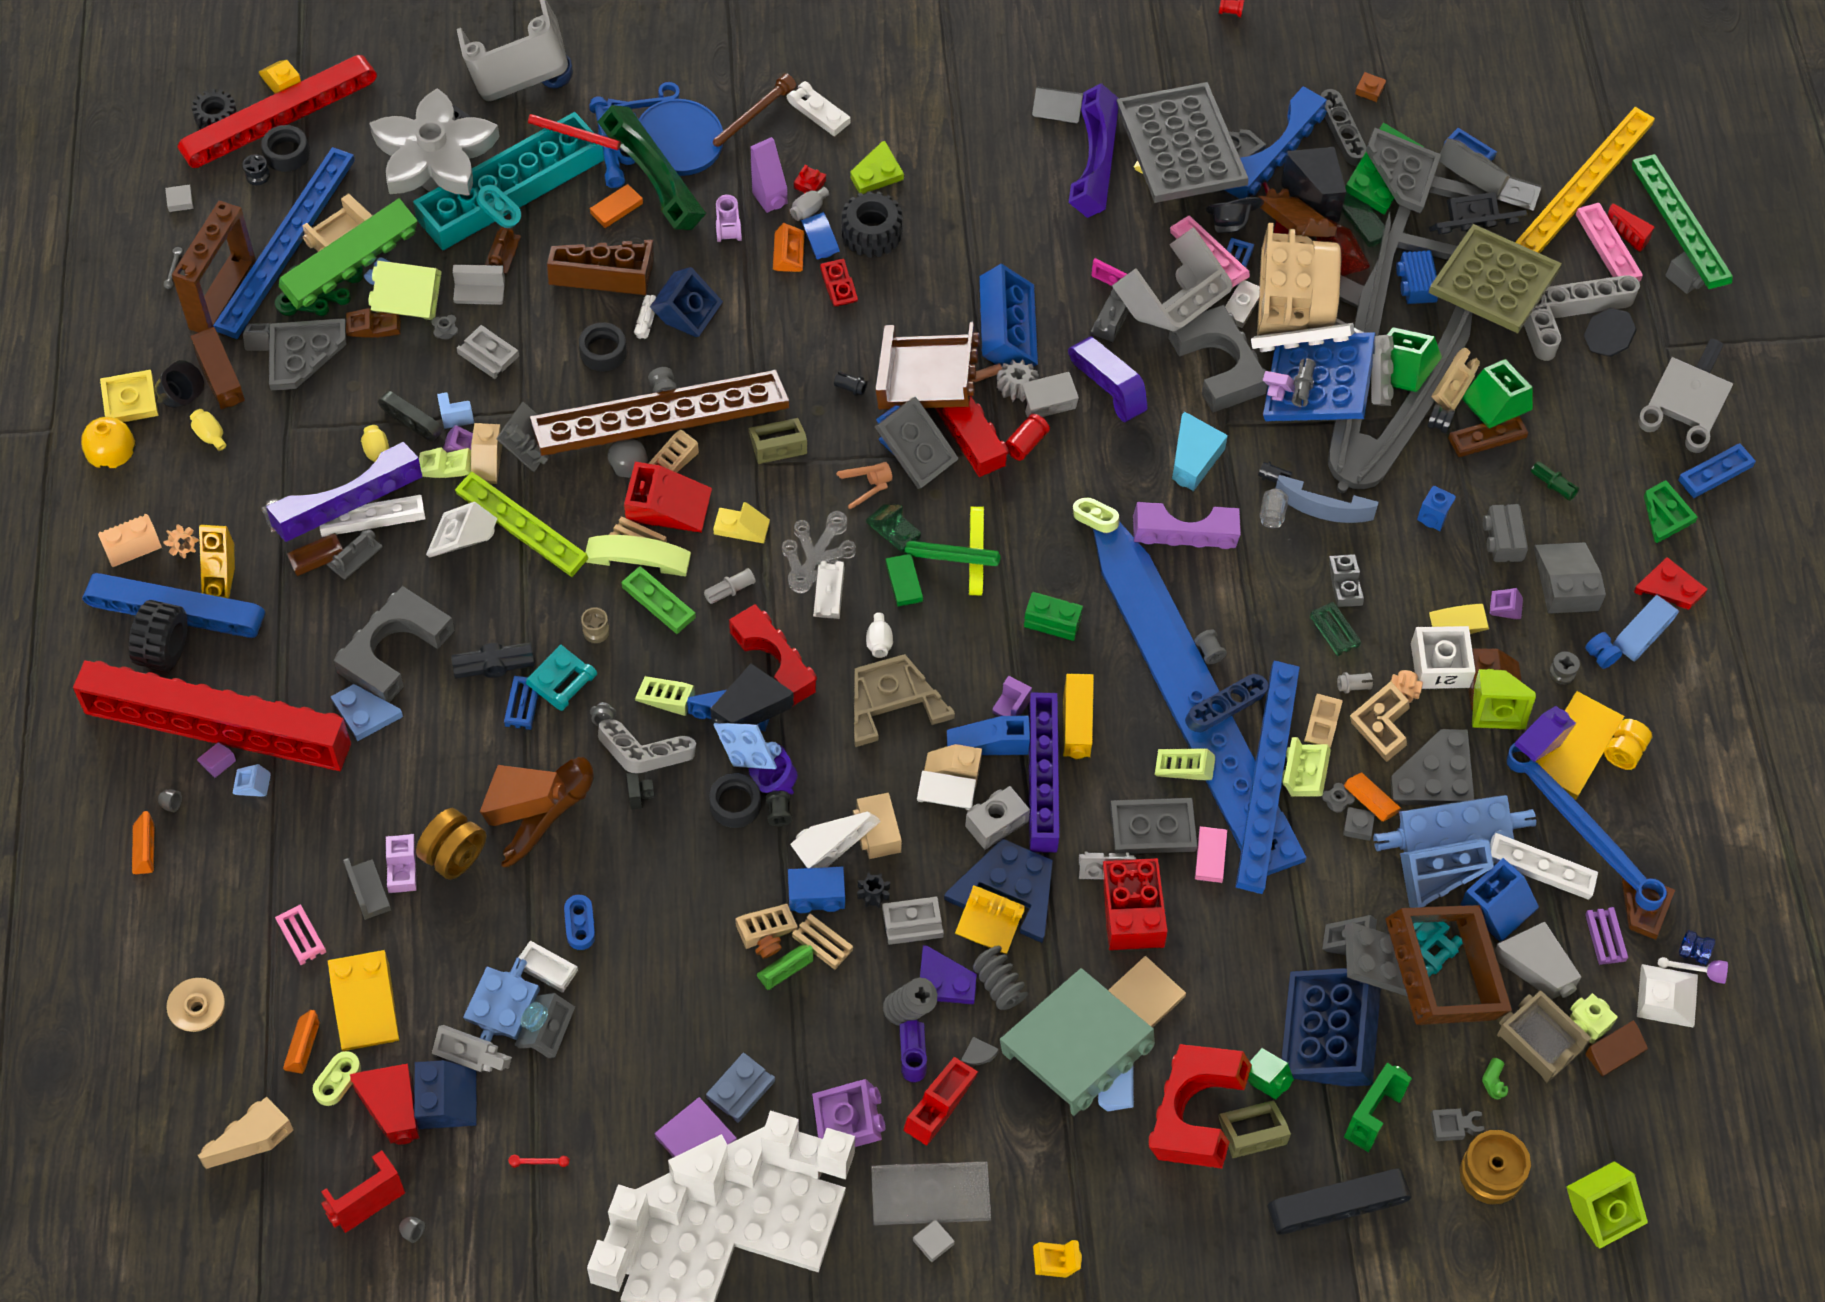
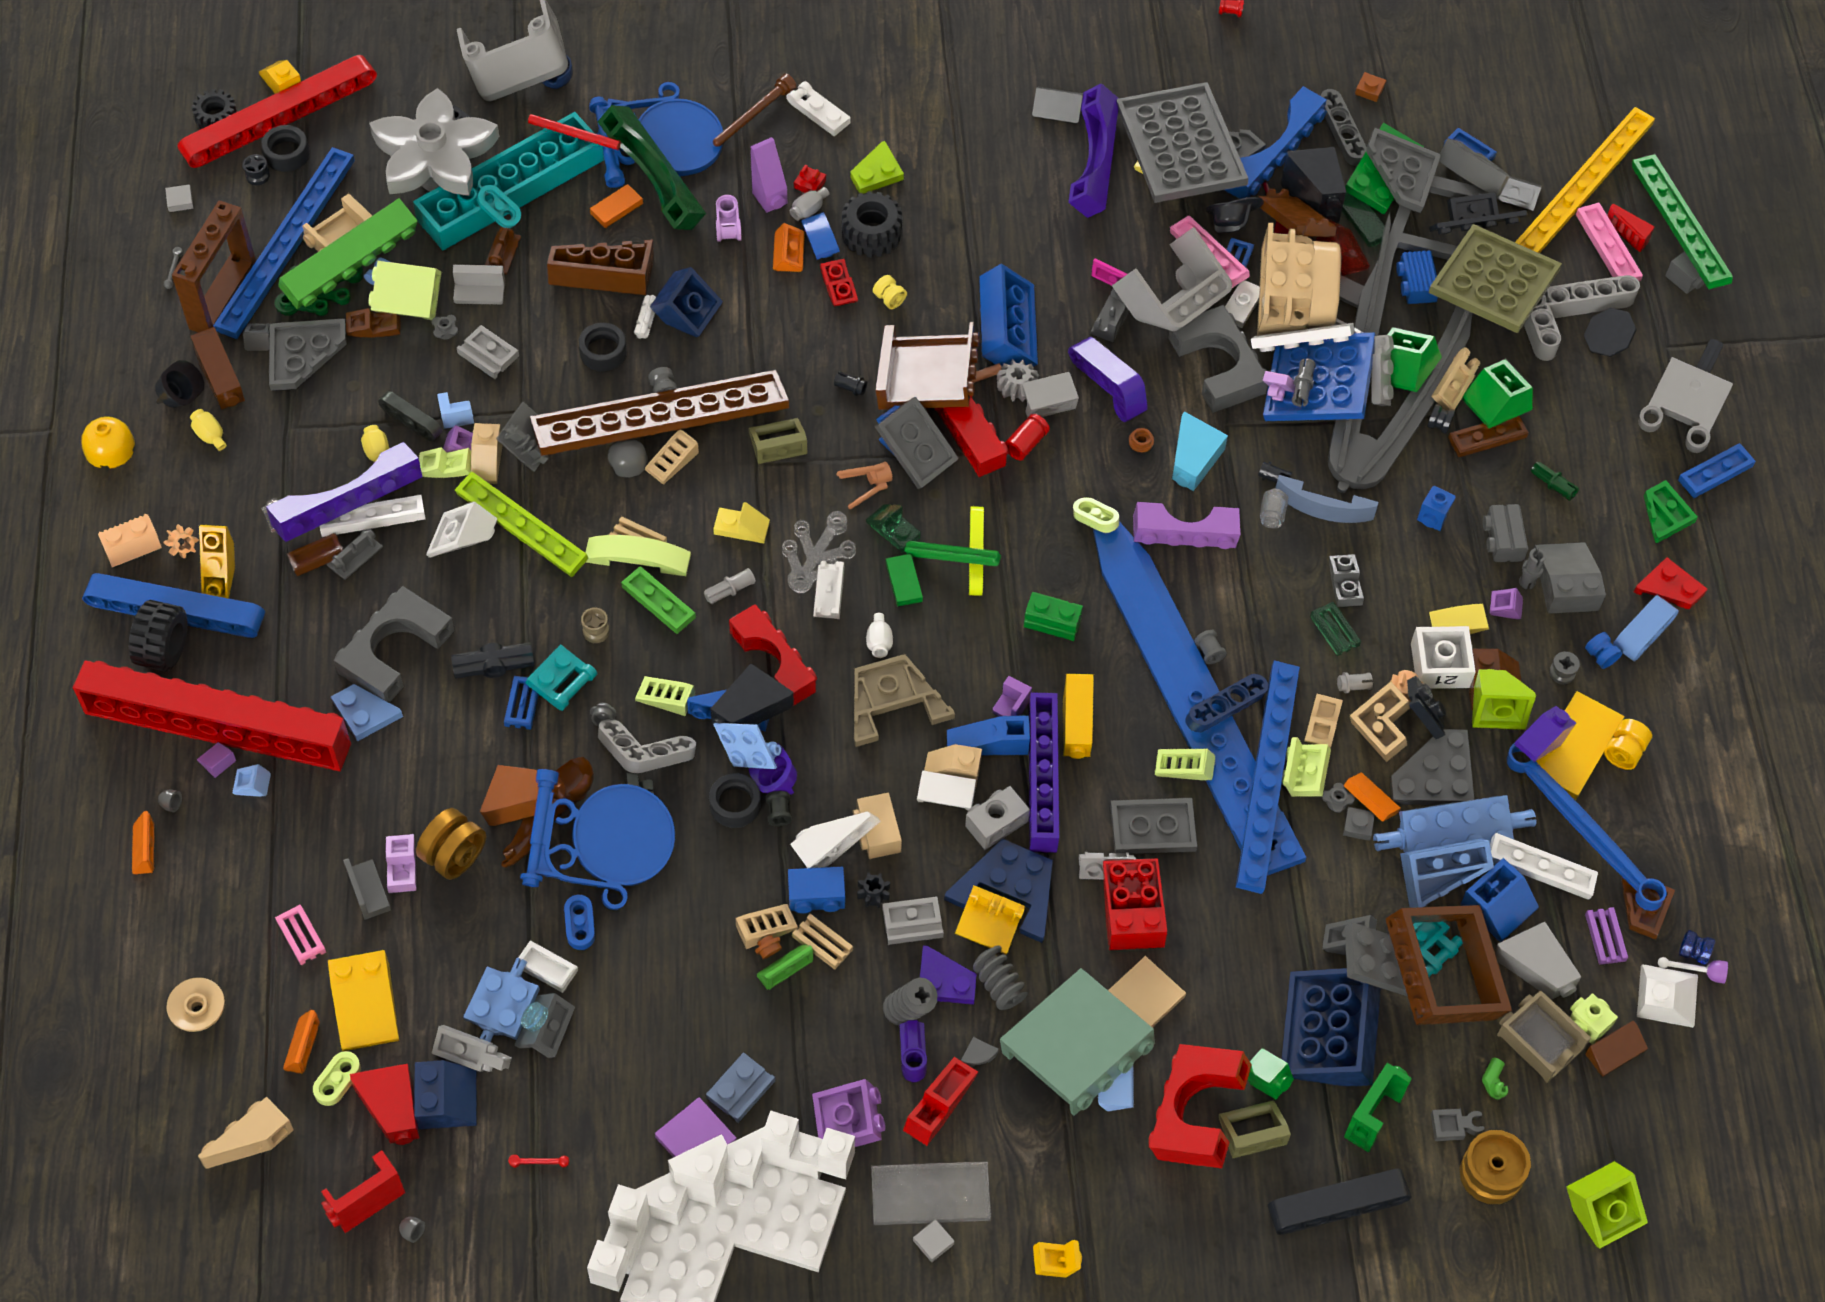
(129, 396): light yellow plate -> none
(617, 835): none -> blue piece
(666, 498): red slope -> none
(888, 291): none -> light yellow wheel
(1141, 434): none -> dark orange plate
(1211, 854): bright pink tile -> none
(1426, 707): none -> black plate
(1532, 568): none -> dark grey pin

